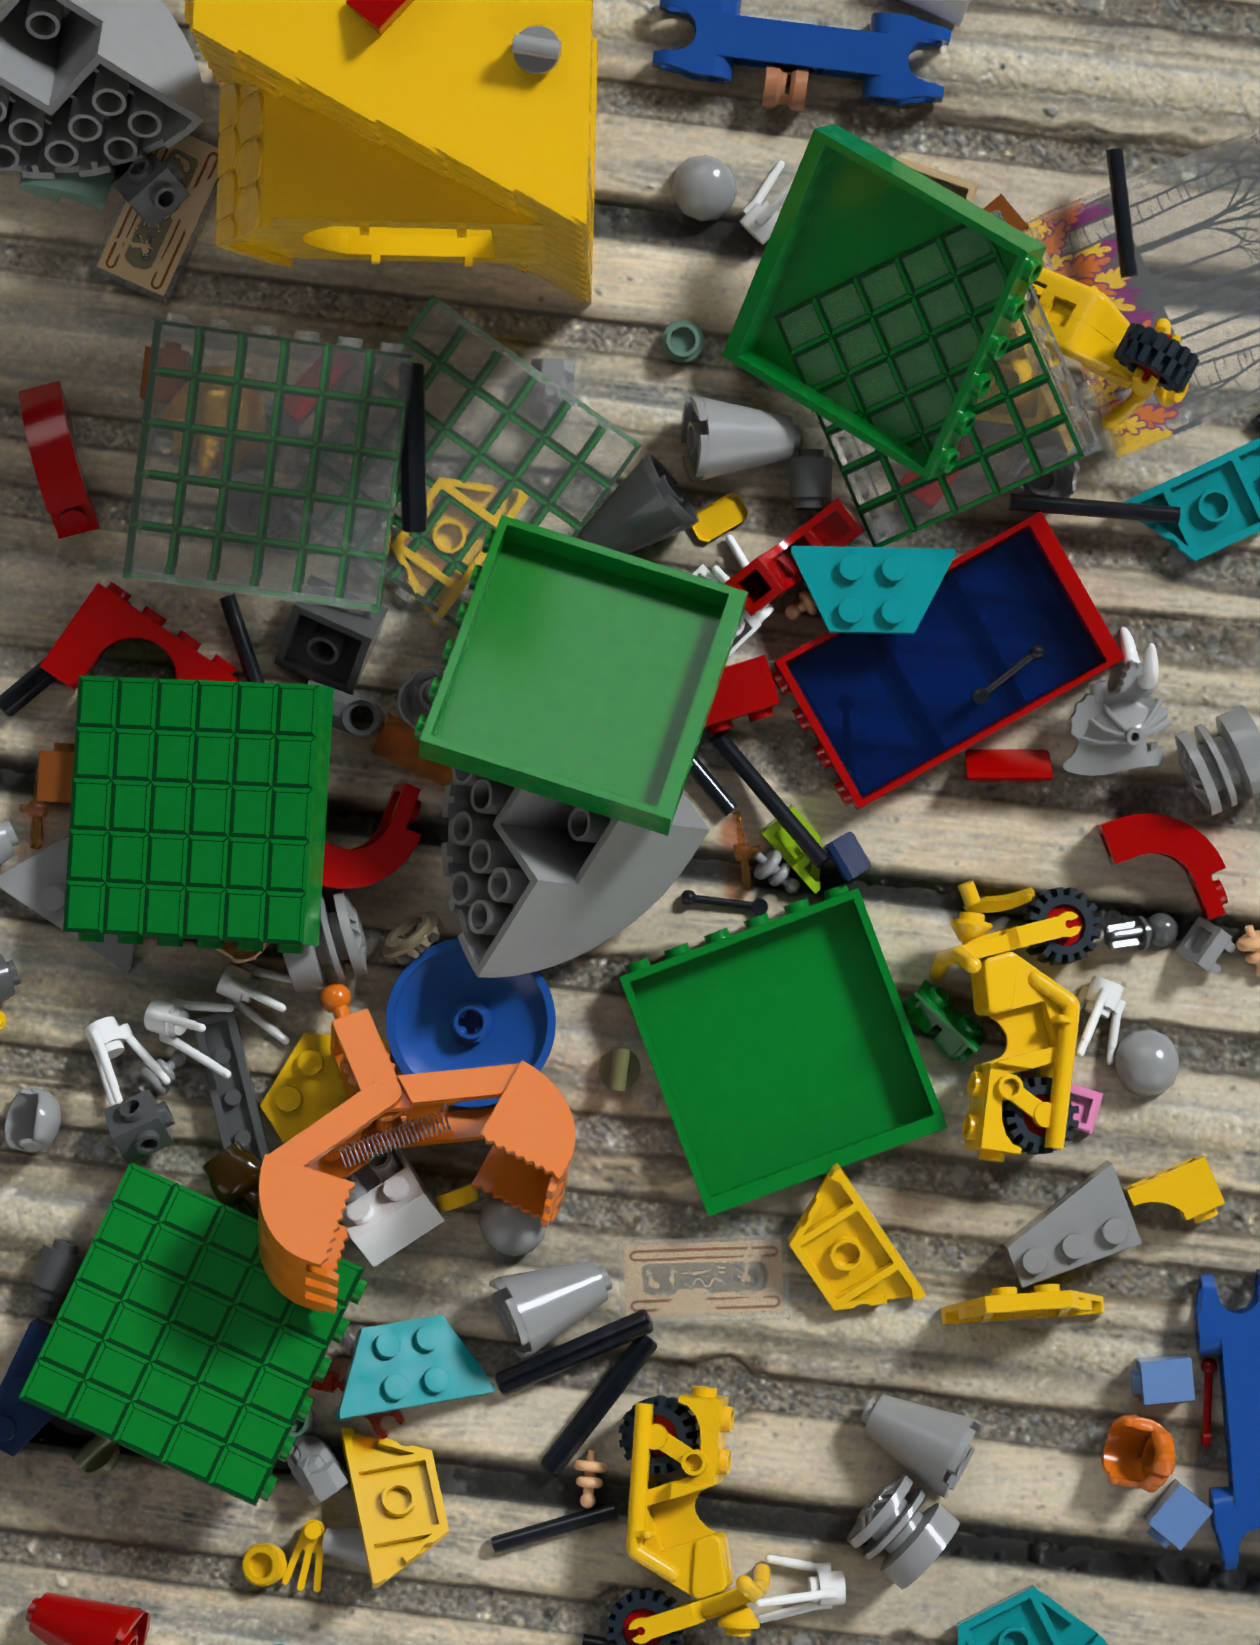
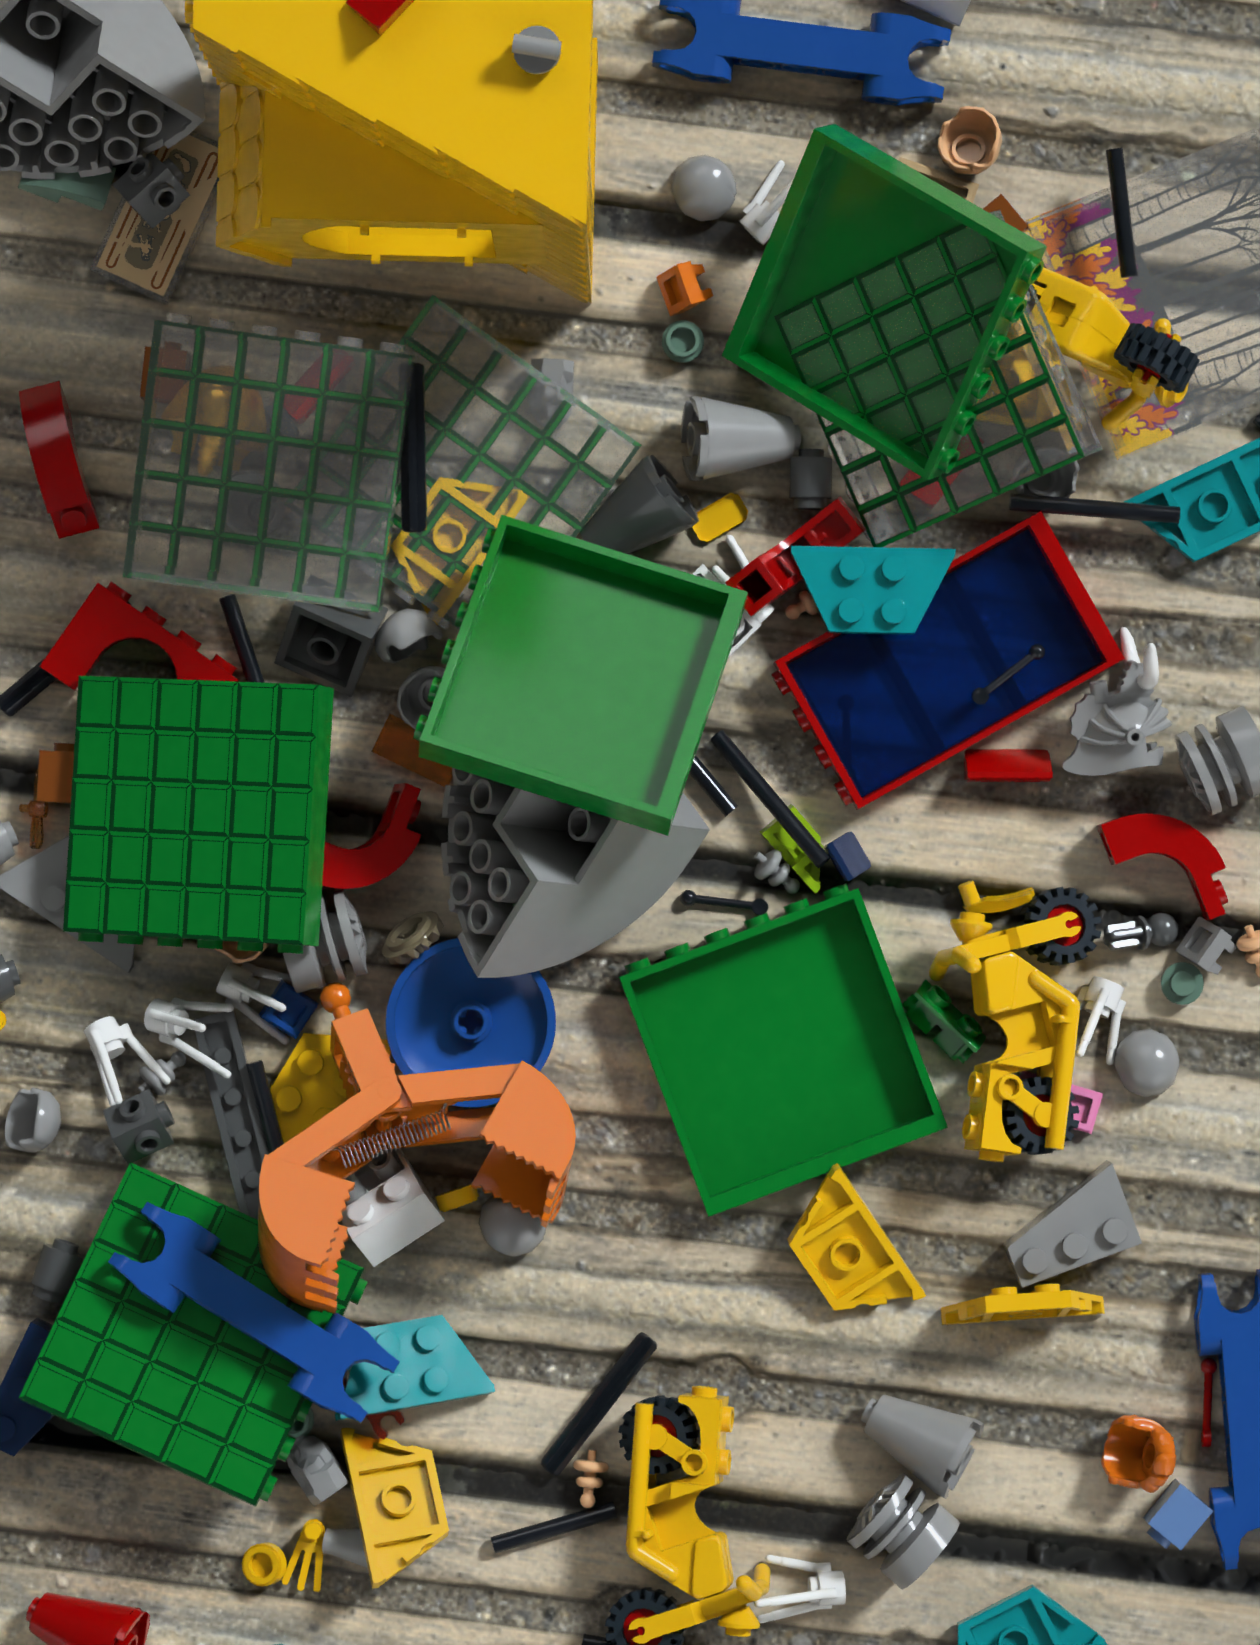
(97, 1456): olive plate -> none
(235, 1177): dark brown piece -> none
(265, 1105): none -> black bar
(297, 1013): none -> blue tile
(319, 1353): none -> blue piece
(344, 709): dark grey piece -> none
(404, 634): none -> light grey hair
(547, 1302): light grey cone -> none
(574, 1352): black axle -> none
(619, 1068): olive plate -> none
(681, 287): none -> orange tile
(705, 1278): clear tile -> none
(743, 691): red slope -> none
(744, 852): clear orange piece -> none
(775, 88): nougat wheel -> none
(970, 141): none -> light nougat hair
(1163, 1379): medium blue brick -> none
(1182, 983): none -> sand green plate
(1185, 1186): yellow arch -> none

